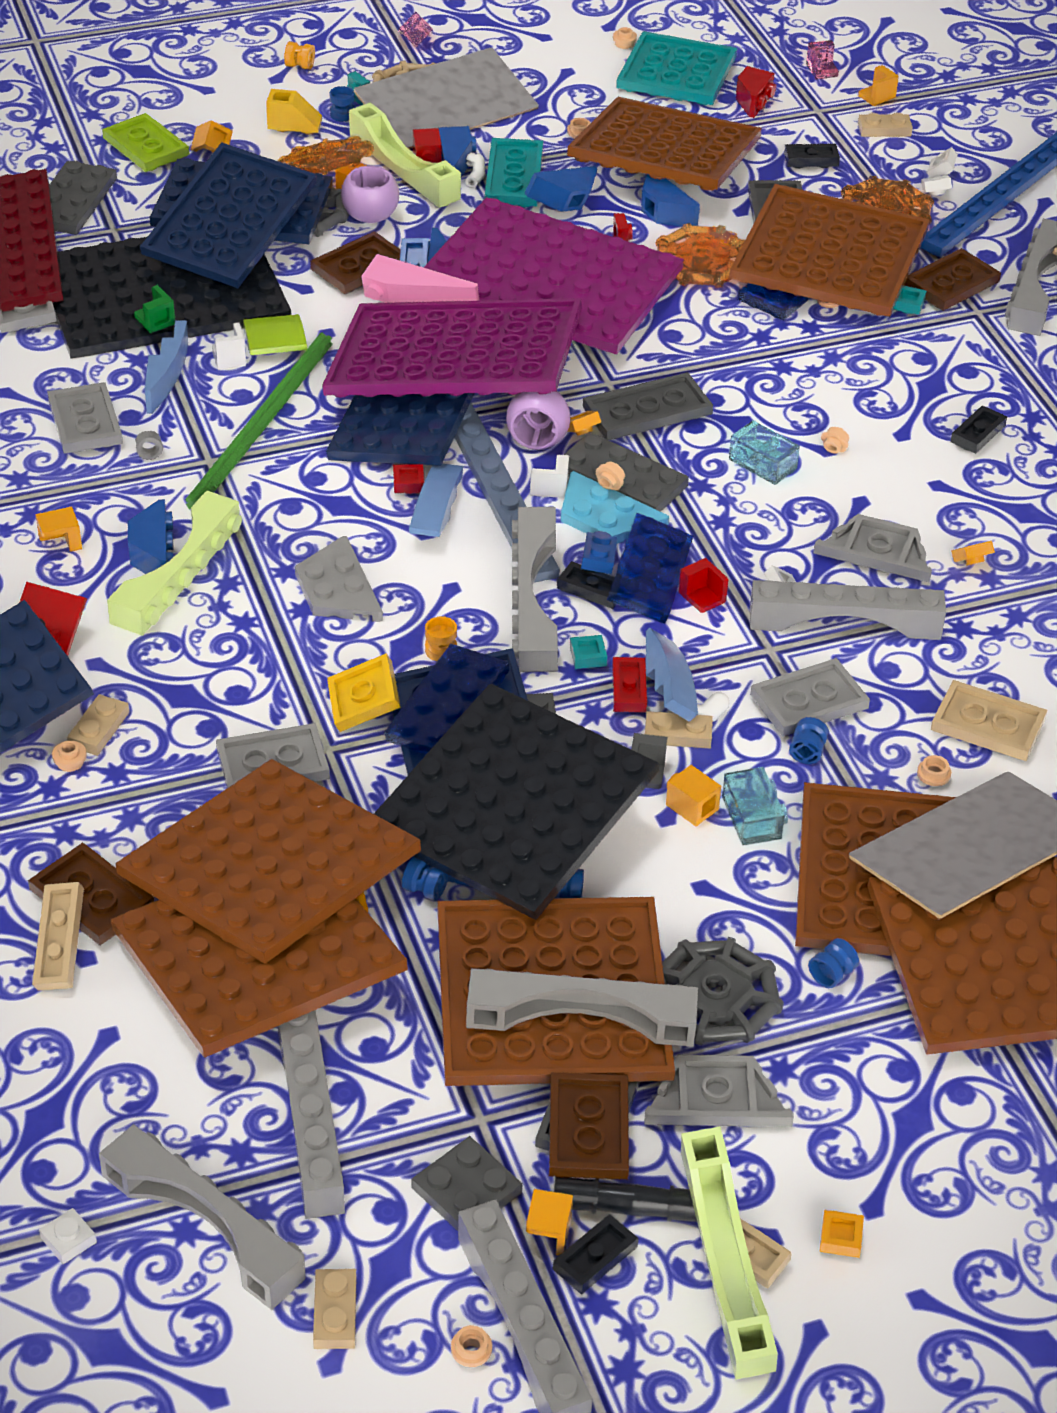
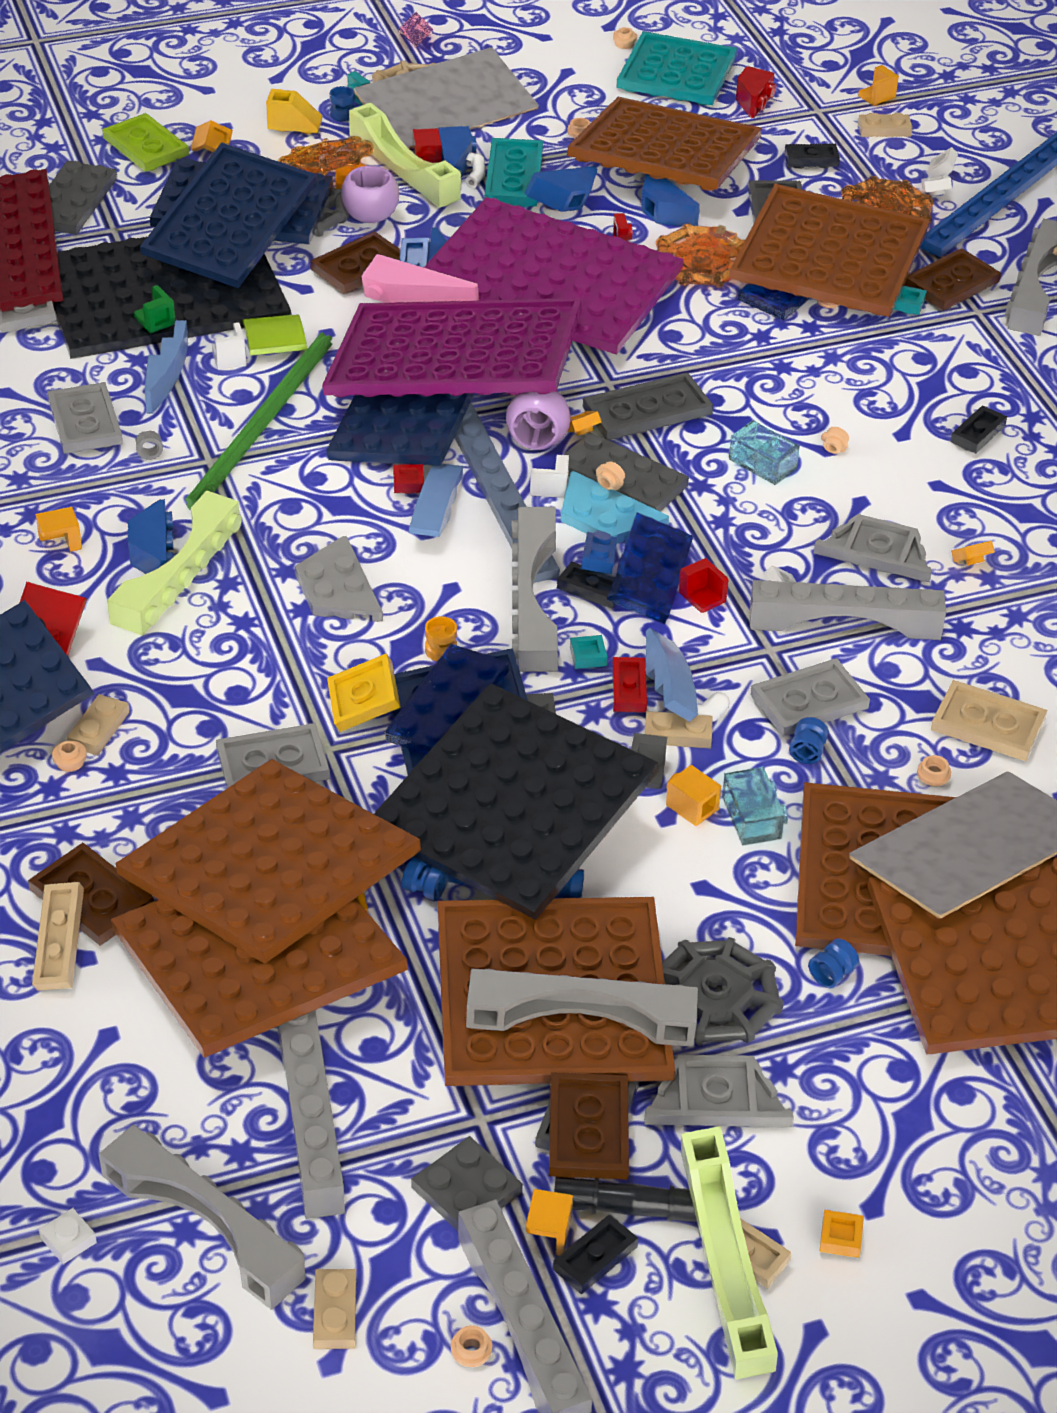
(299, 55): light orange wheel -> none
(820, 59): clear pink panel -> none

